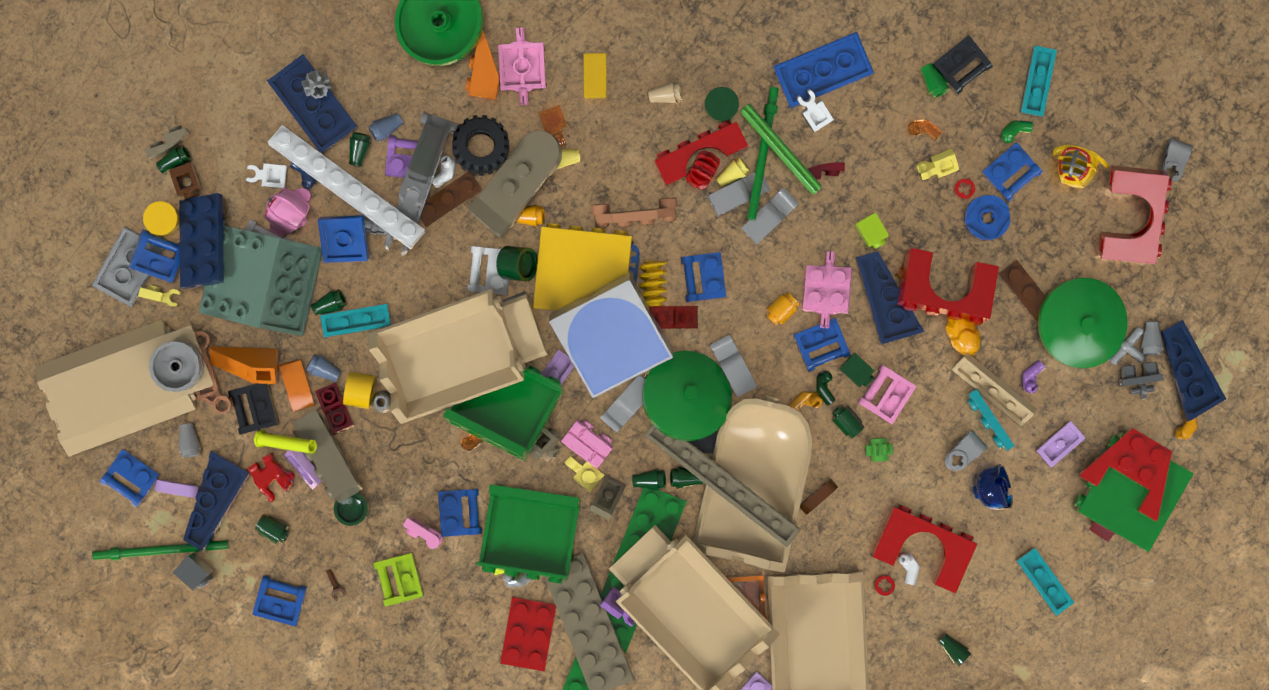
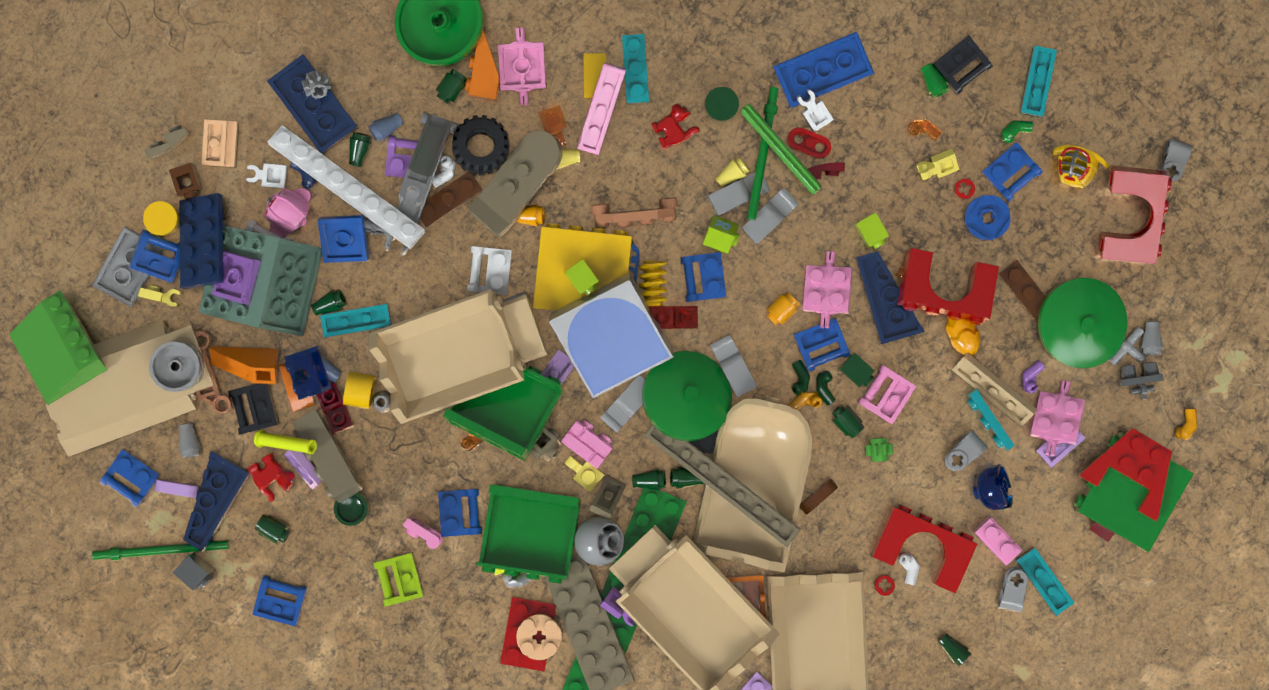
(56, 348): none -> bright green slope
(174, 158): dark green cone -> none
(219, 143): none -> light nougat plate
(239, 278): none -> medium lavender tile
(317, 377): none -> clear blue brick
(335, 586): reddish brown hand -> none
(451, 86): none -> dark green brick
(517, 263): dark green piece -> none
(548, 646): none -> light nougat plate
(582, 278): none -> lime brick
(599, 541): none -> light grey wheel
(601, 108): none -> bright pink tile
(636, 68): none -> teal plate
(666, 93): tan cone -> none
(672, 129): none -> red animal
(703, 169): red gear -> none
(721, 234): none -> lime brick
(726, 140): red arch -> none
(803, 378): none -> dark green arm
(809, 142): none -> red plate
(997, 540): none -> bright pink brick
(1013, 594): none -> light grey piece
(1058, 418): none -> bright pink plate
(1192, 374): dark blue wing -> none

